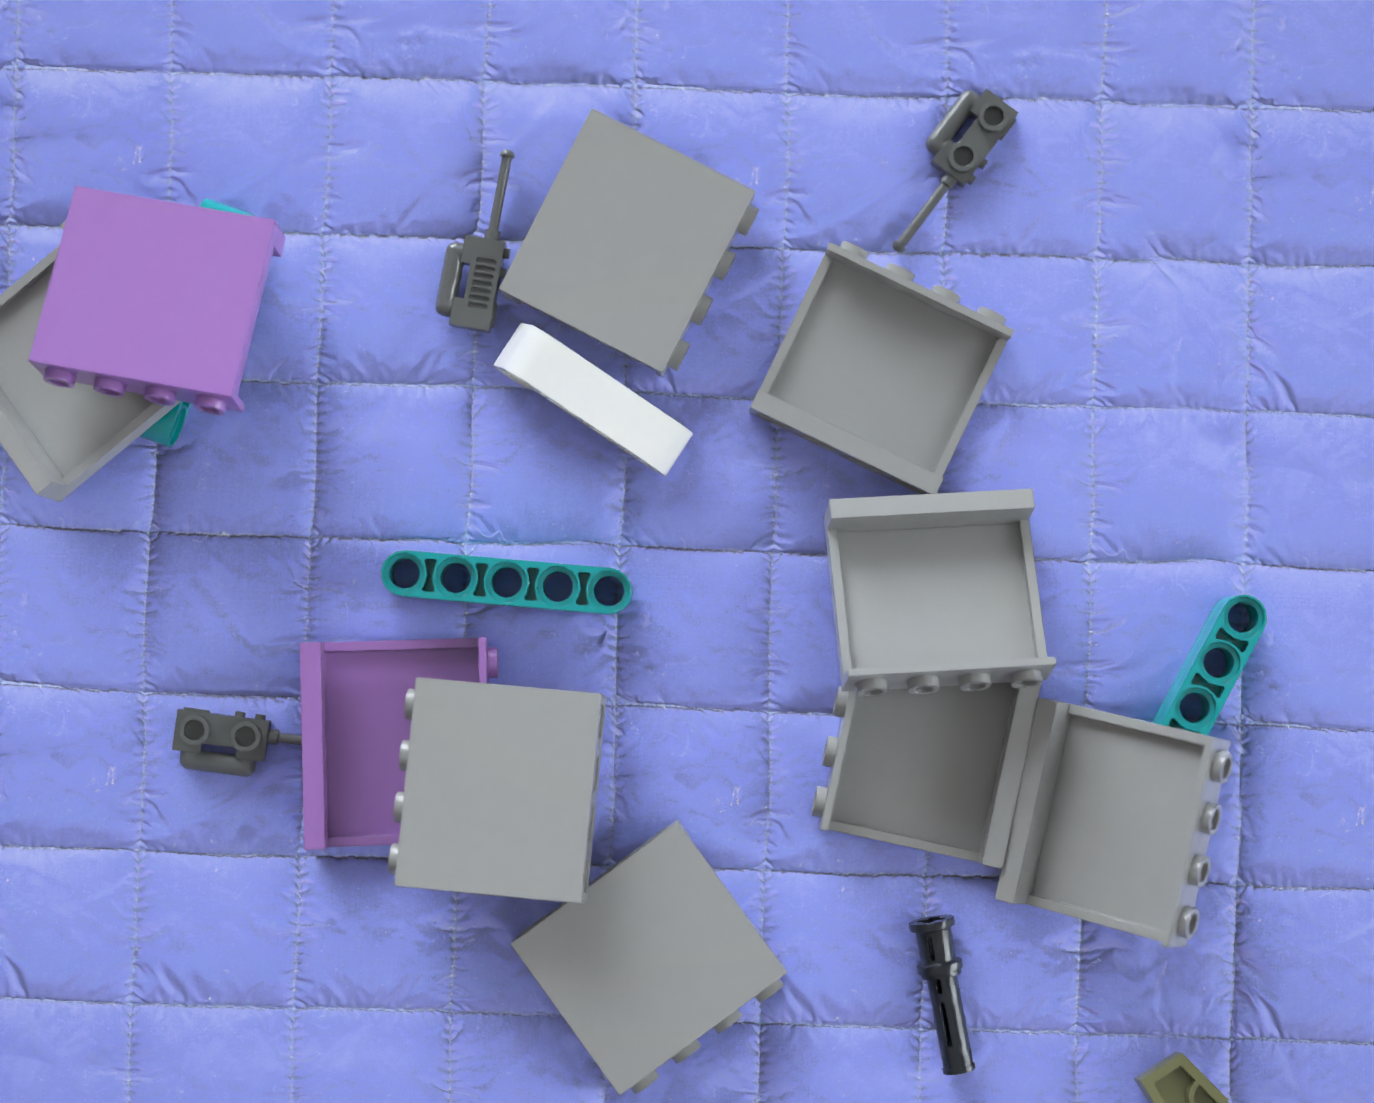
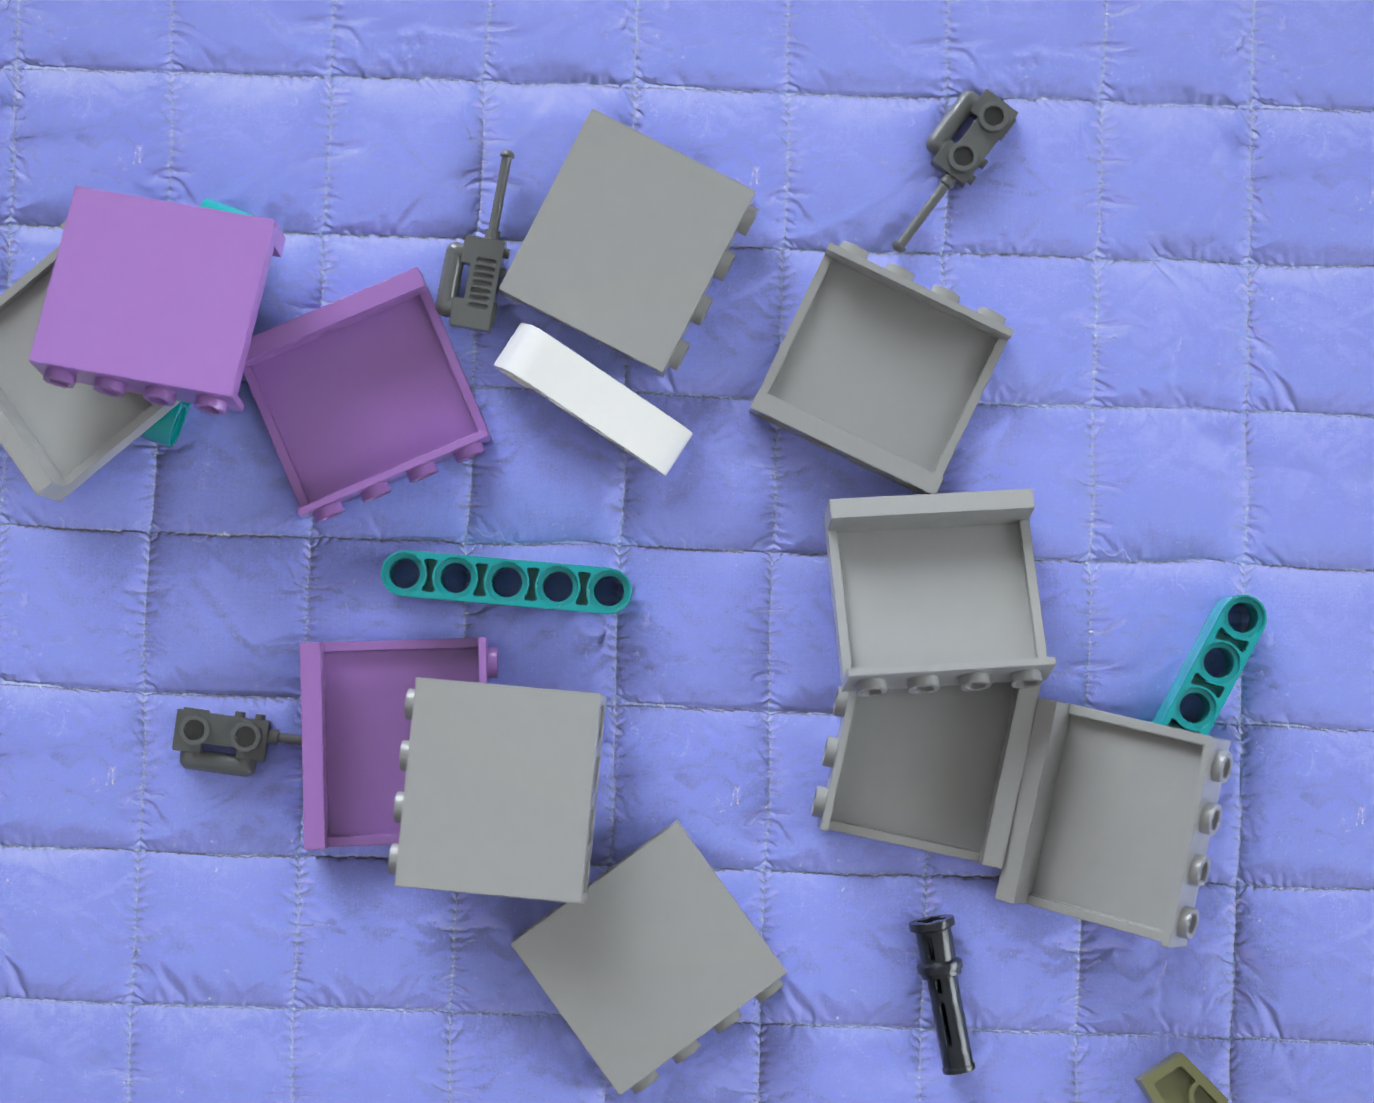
(363, 395): none -> medium lavender panel

